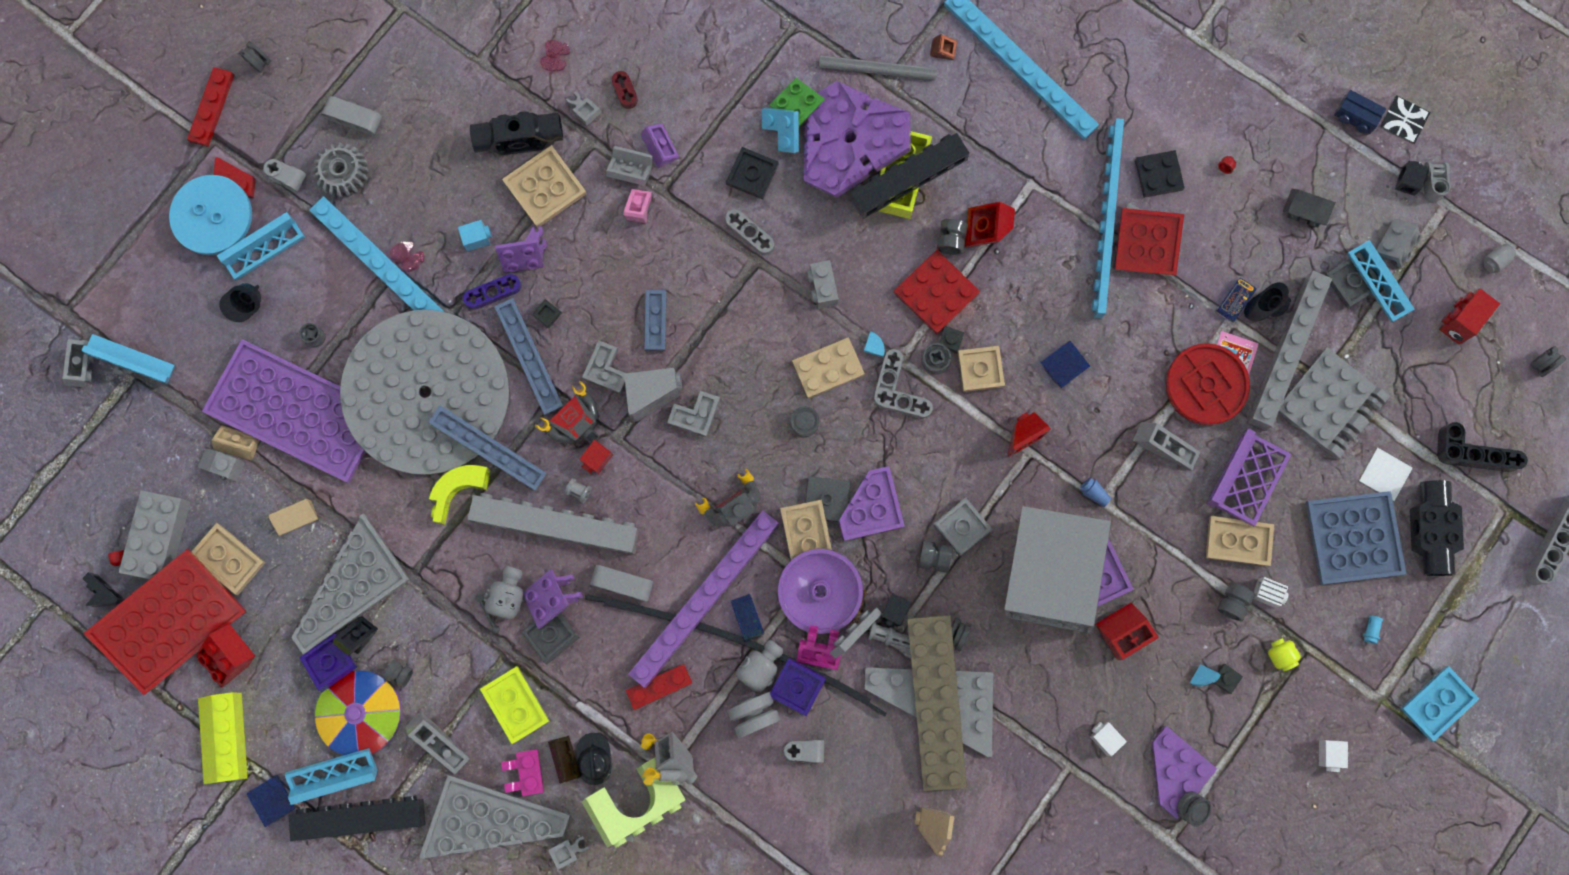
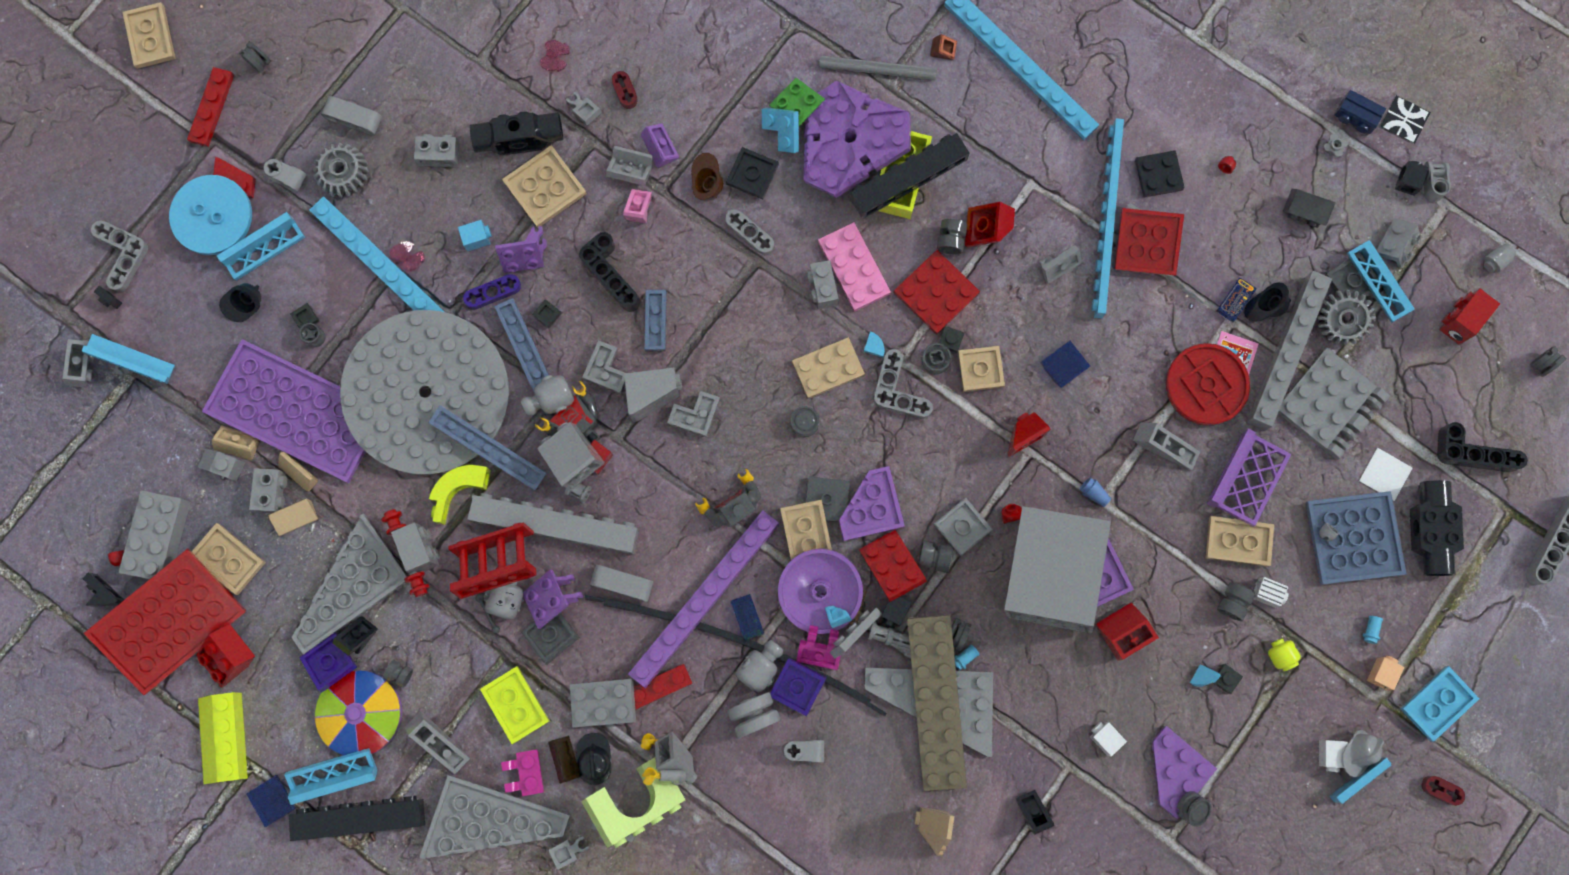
(107, 298): none -> black plate
(127, 247): none -> light grey beam
(149, 35): none -> tan plate
(267, 490): none -> light grey brick
(296, 471): none -> tan slope
(304, 315): none -> pearl dark grey plate
(414, 549): none -> light grey brick
(437, 151): none -> light grey brick
(503, 574): none -> red fence
(550, 395): none -> light grey piece
(570, 455): none -> light grey slope
(599, 261): none -> black beam
(602, 703): none -> light grey plate
(706, 177): none -> reddish brown piece
(837, 616): none -> medium azure tile
(854, 267): none -> bright pink plate
(892, 565): none -> red plate
(966, 657): none -> medium azure pin
(1011, 513): none -> red plate
(1034, 812): none -> black slope
(1062, 264): none -> light grey hinge
(1328, 532): none -> light grey hinge
(1331, 149): none -> light grey plate
(1355, 326): none -> light grey gear
(1357, 783): none -> medium azure tile
(1361, 752): none -> light grey piece
(1385, 673): none -> light nougat brick
(1441, 794): none -> dark red beam

